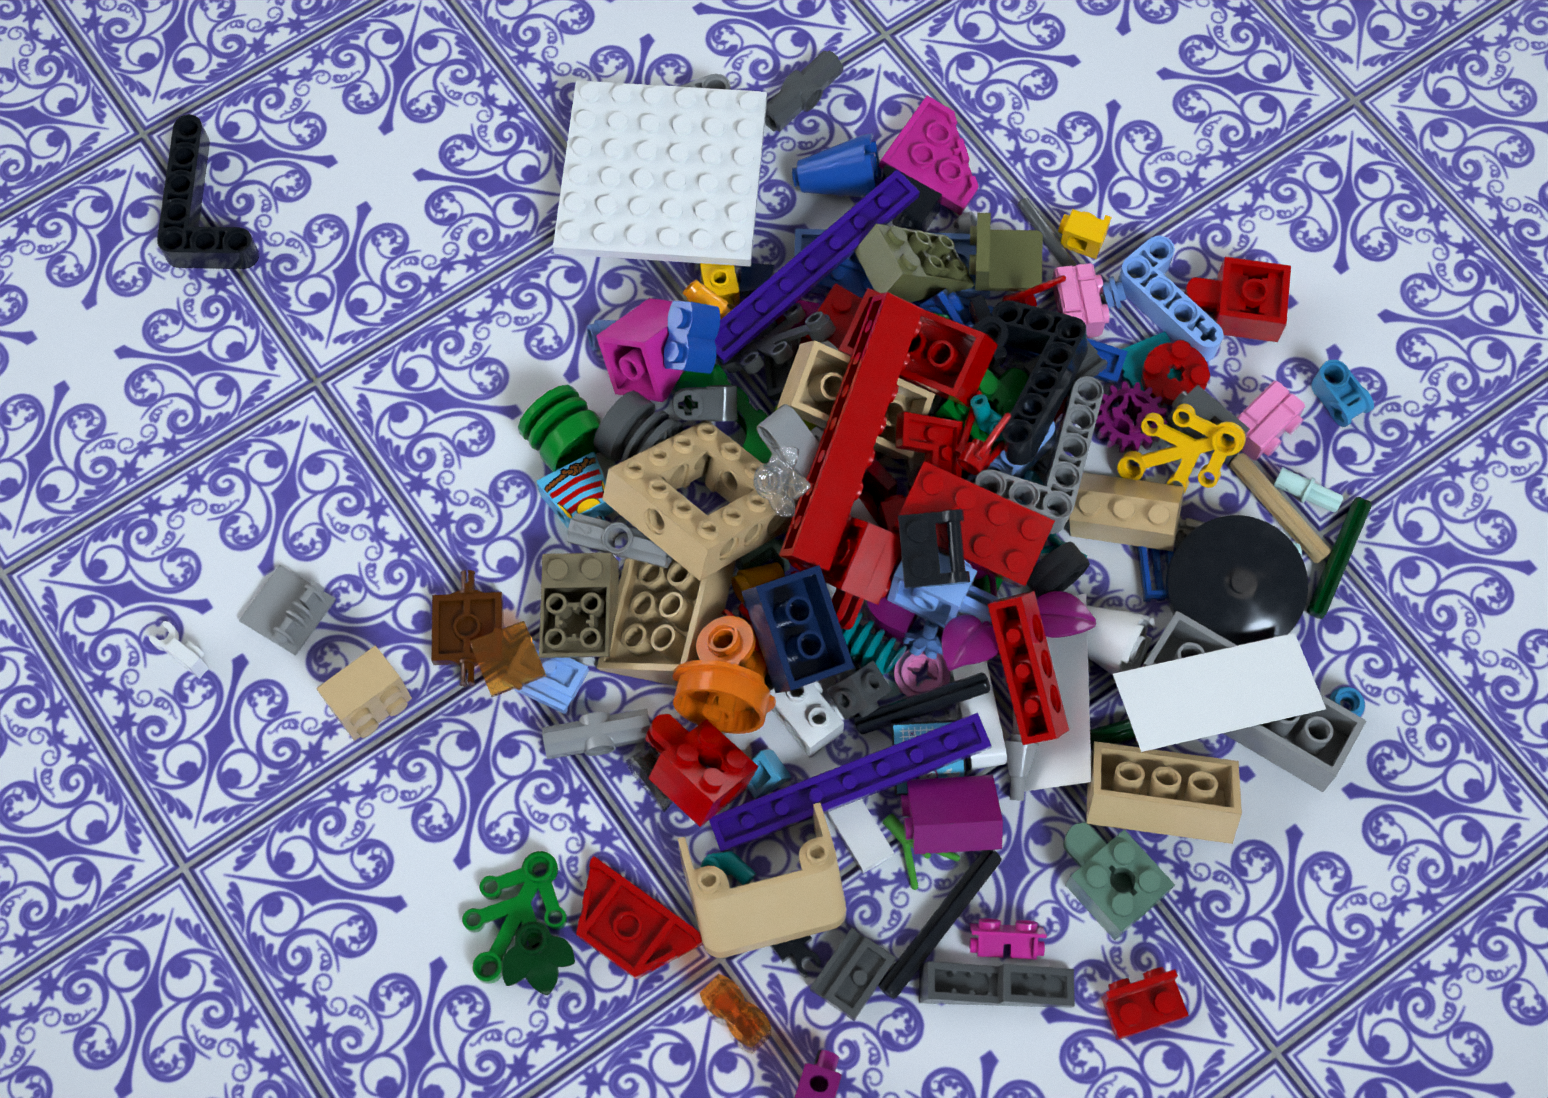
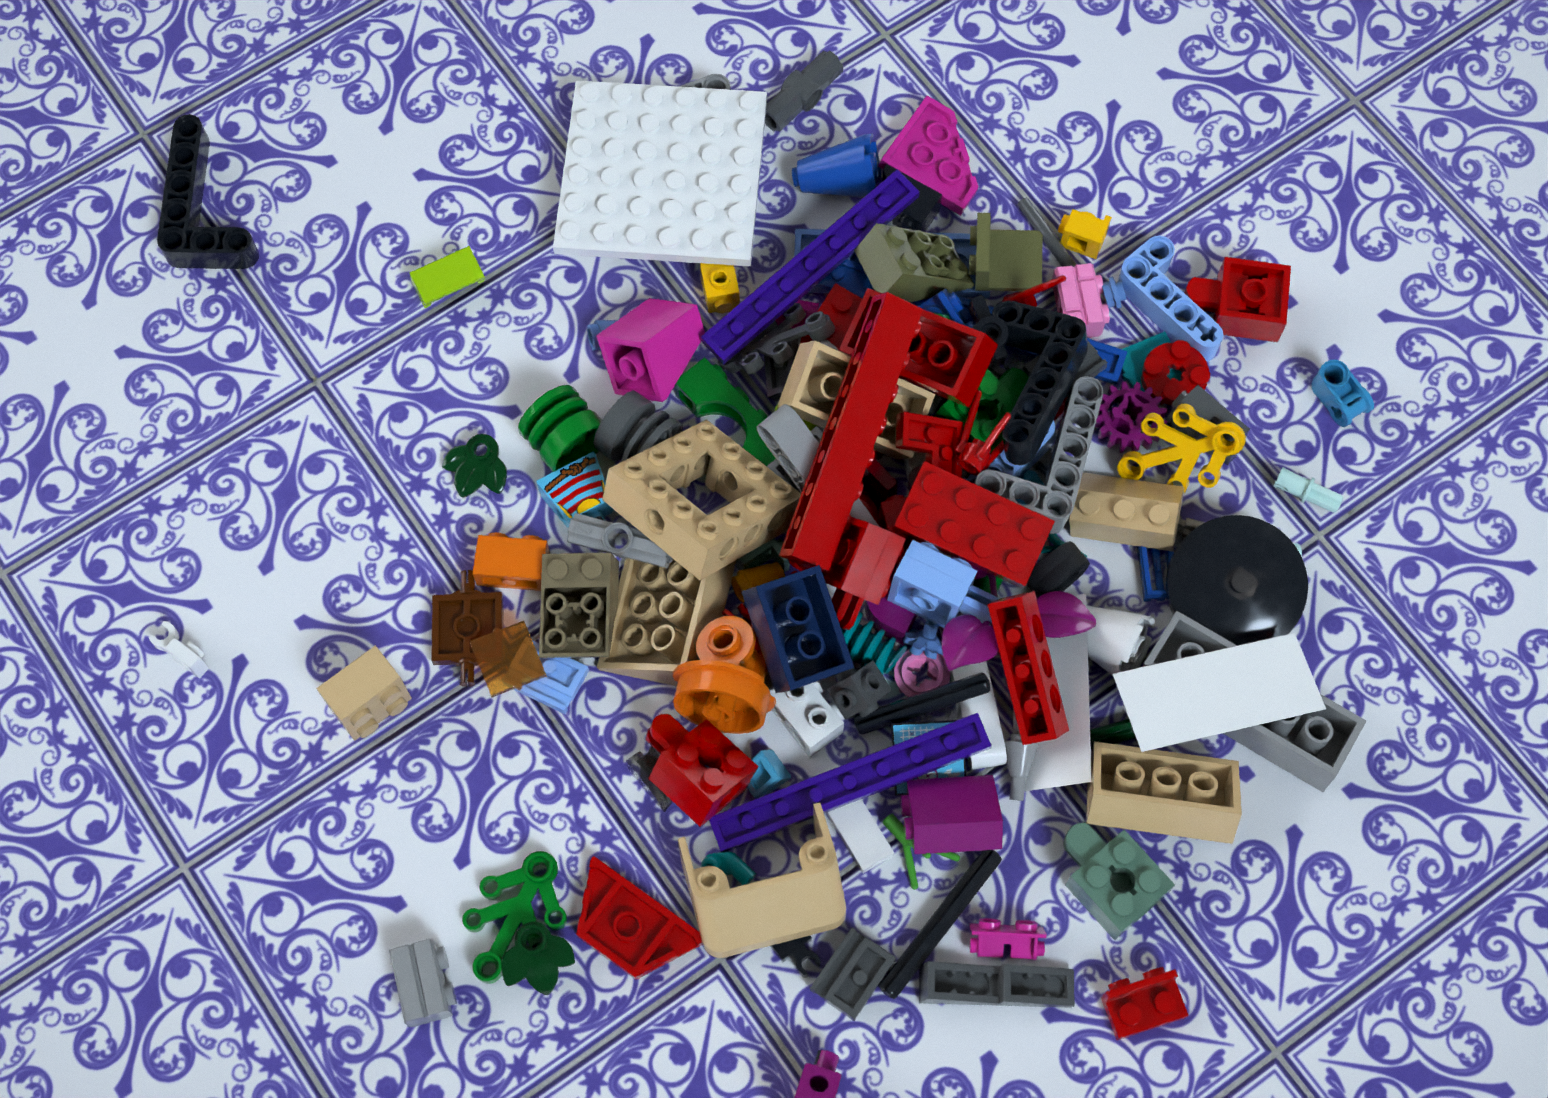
(287, 609): light grey hinge -> none
(422, 983): none -> light grey brick
(446, 276): none -> lime hinge
(476, 470): none -> dark green plate
(509, 561): none -> orange brick
(596, 733): light grey piece -> none
(691, 337): blue brick -> none
(699, 293): light orange cone -> none
(713, 404): dark grey piece -> none
(744, 1020): clear orange brick -> none
(754, 277): dark blue tile -> none
(780, 481): clear plate -> none
(920, 549): black plate -> none
(964, 221): light grey hinge -> none
(984, 415): teal arm -> none
(1269, 418): bright pink brick -> none
(1279, 508): tan axle -> none
(1339, 558): dark green axle -> none
(1350, 695): dark azure plate -> none

